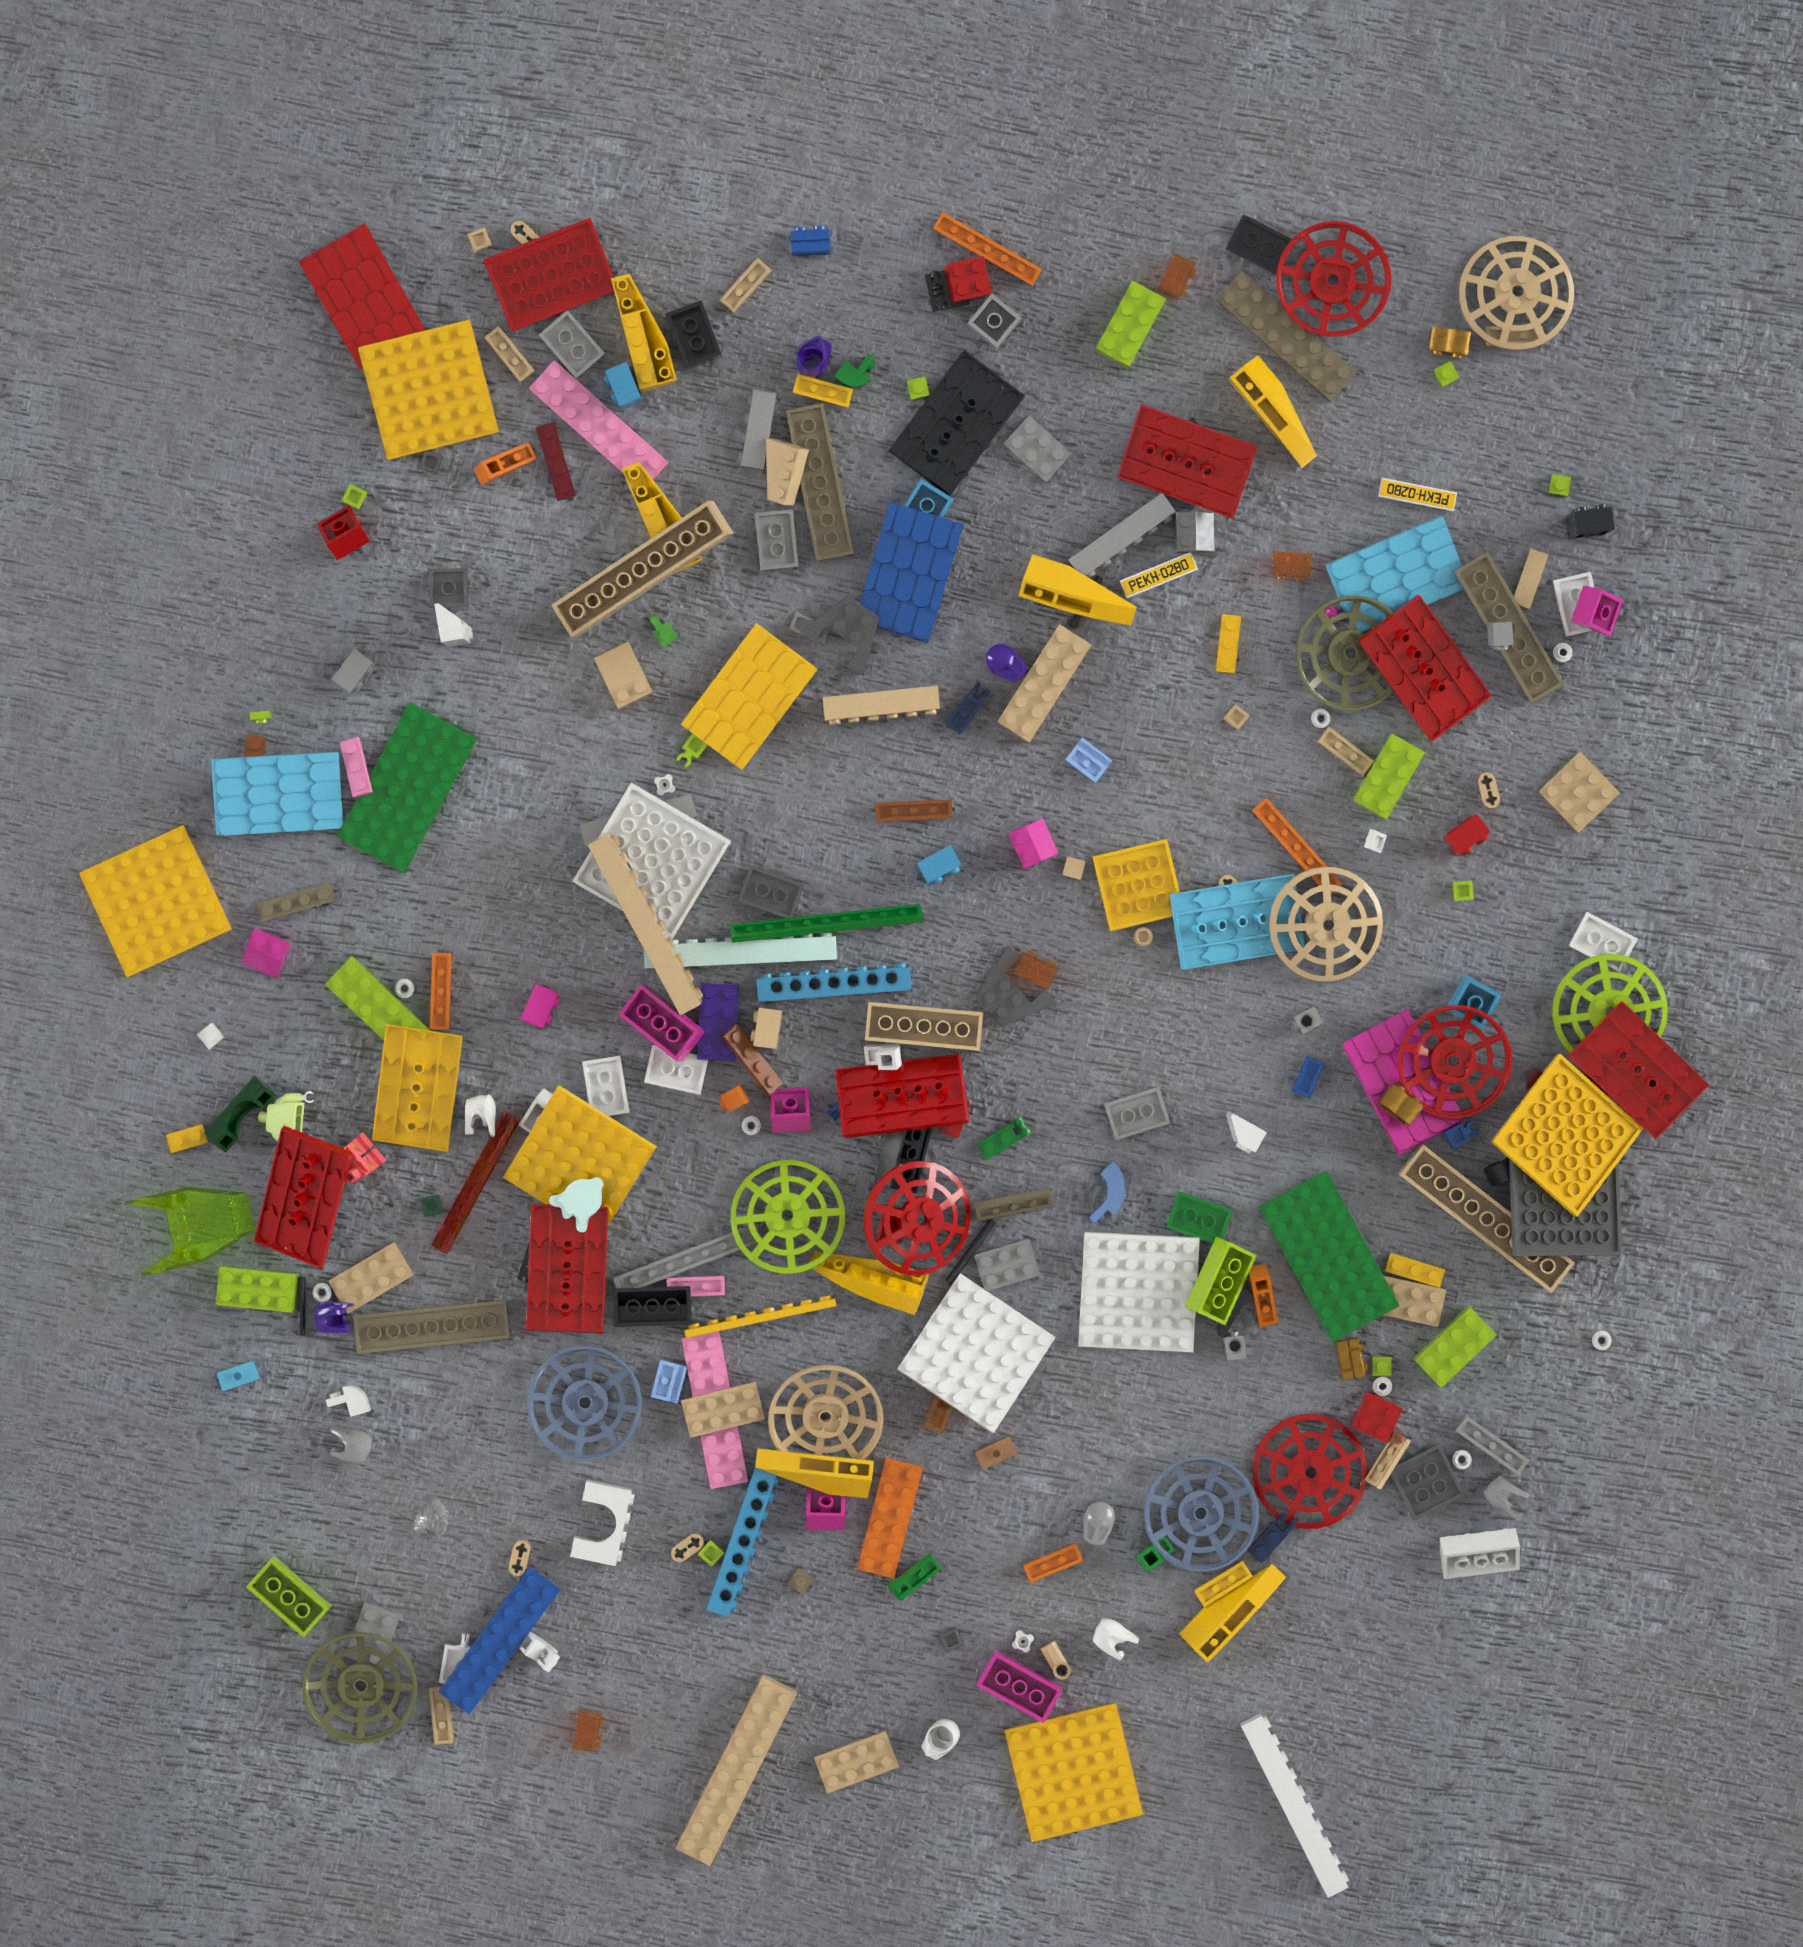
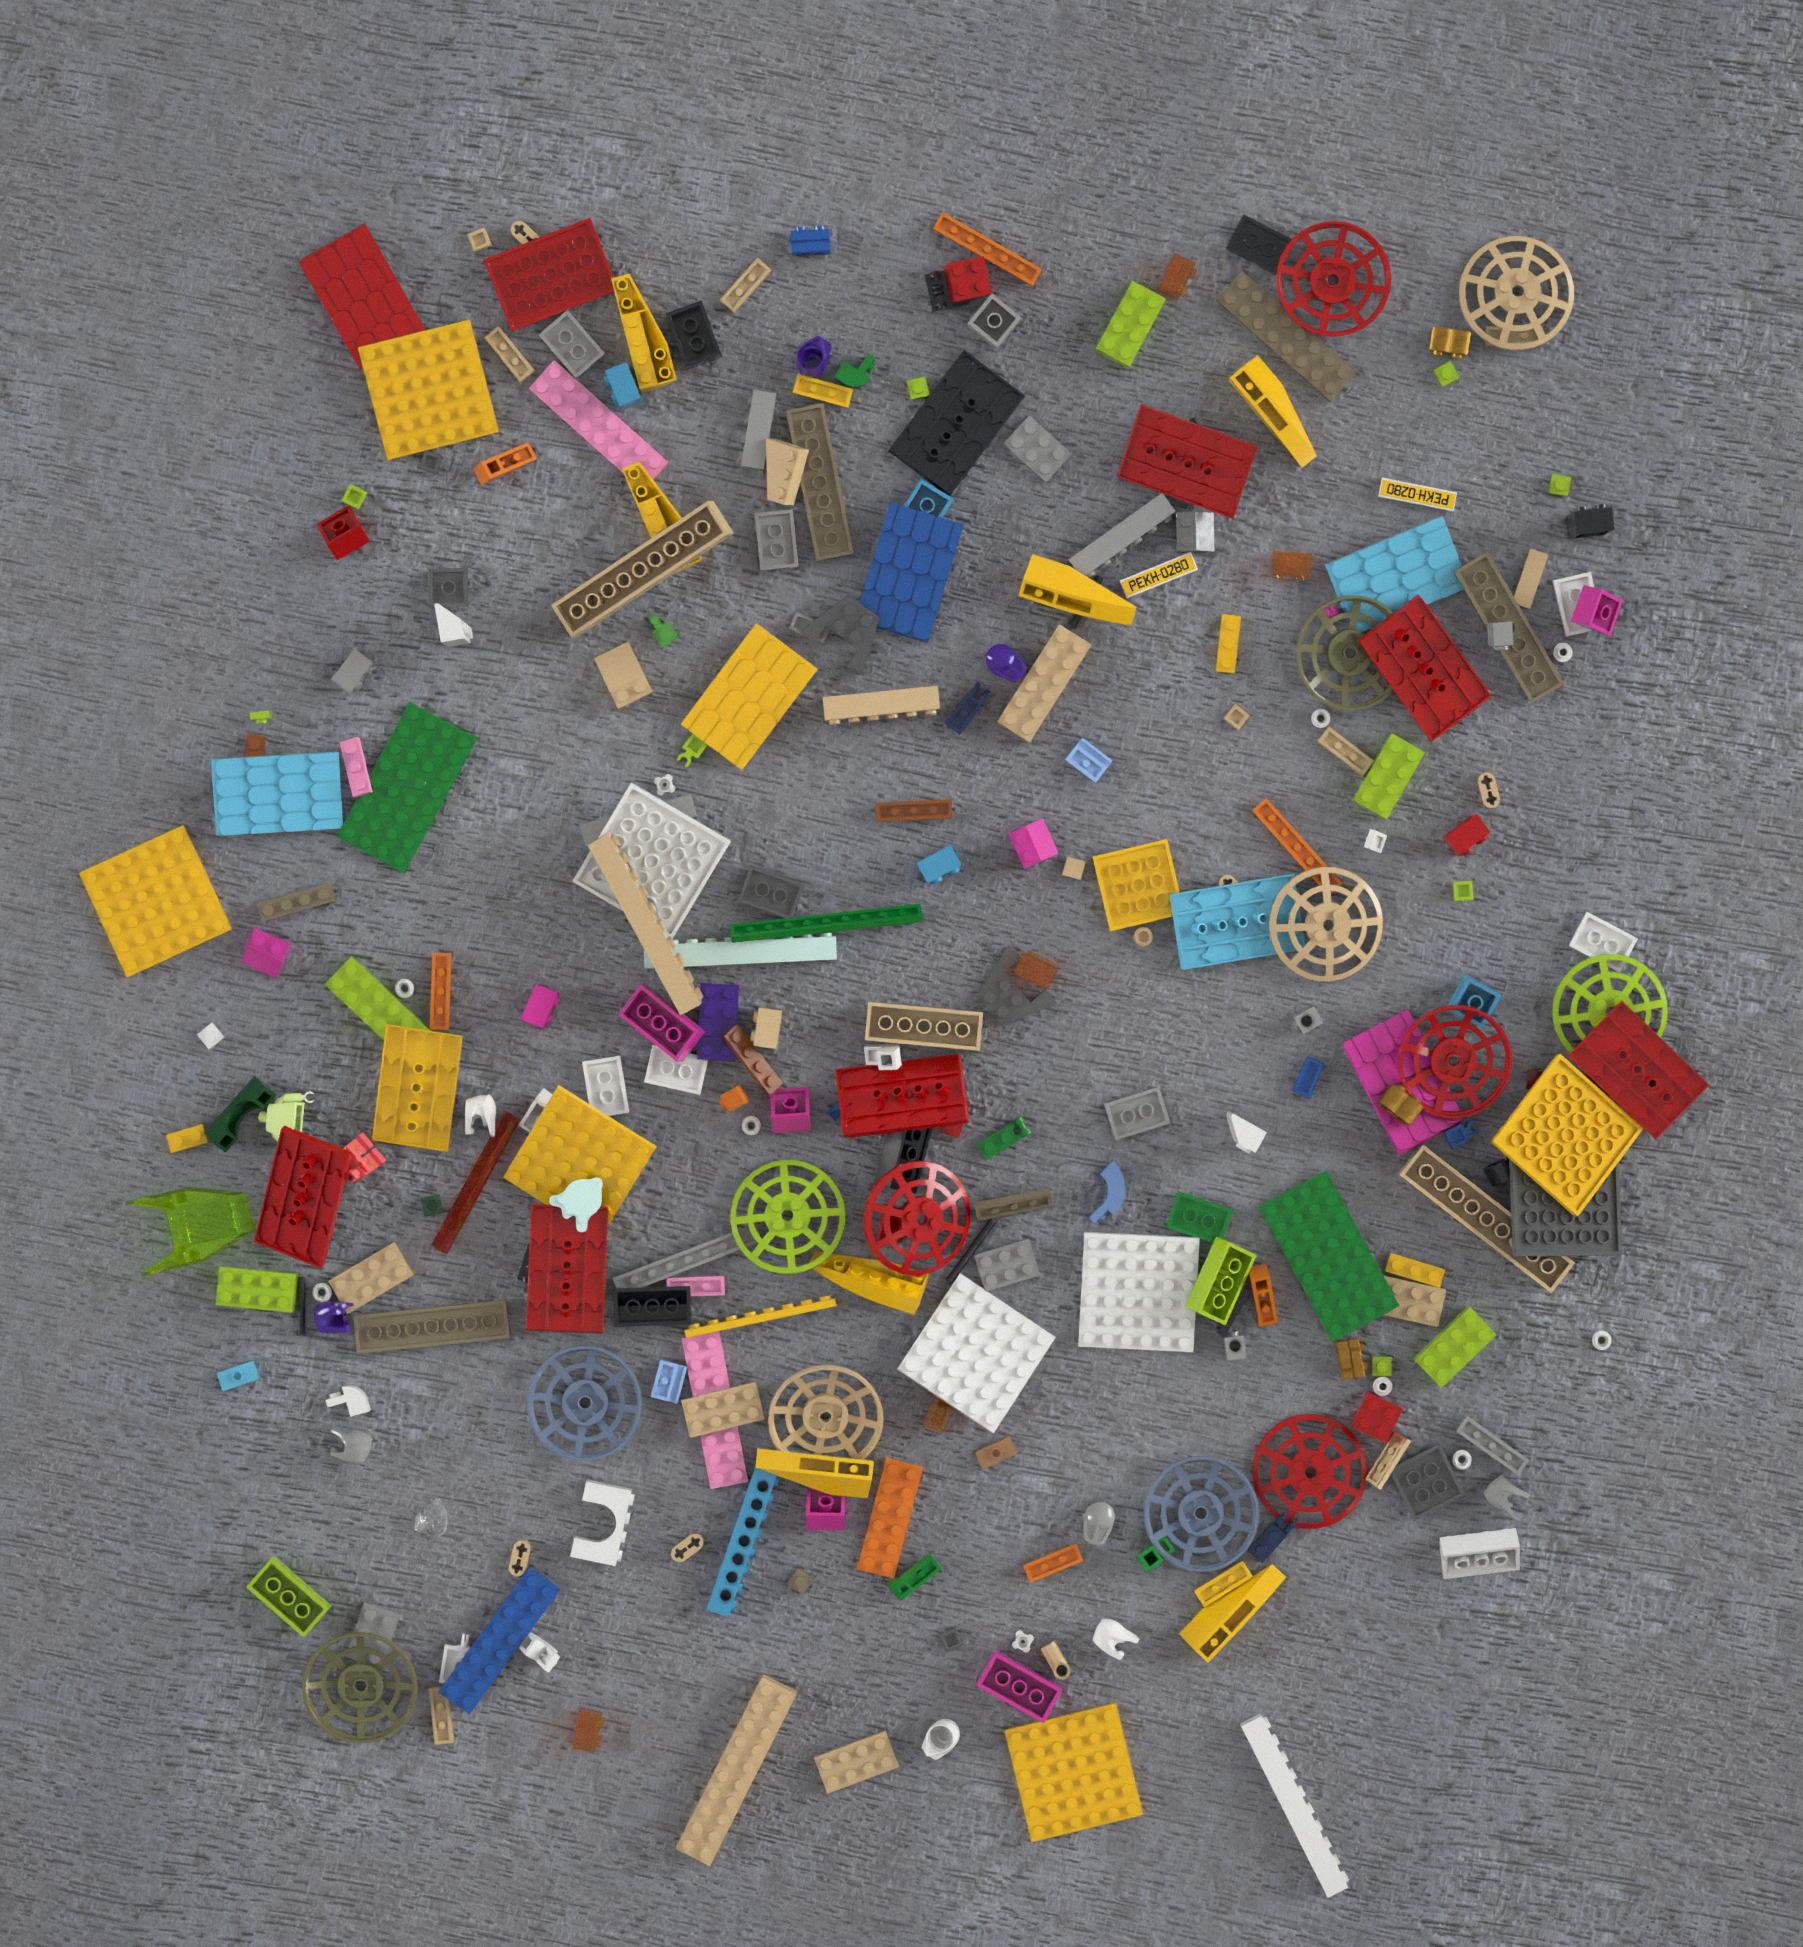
(555, 461): dark red plate -> none
(711, 1553): lime plate -> none
(766, 994): dark azure brick -> none
(1578, 792): tan plate -> none

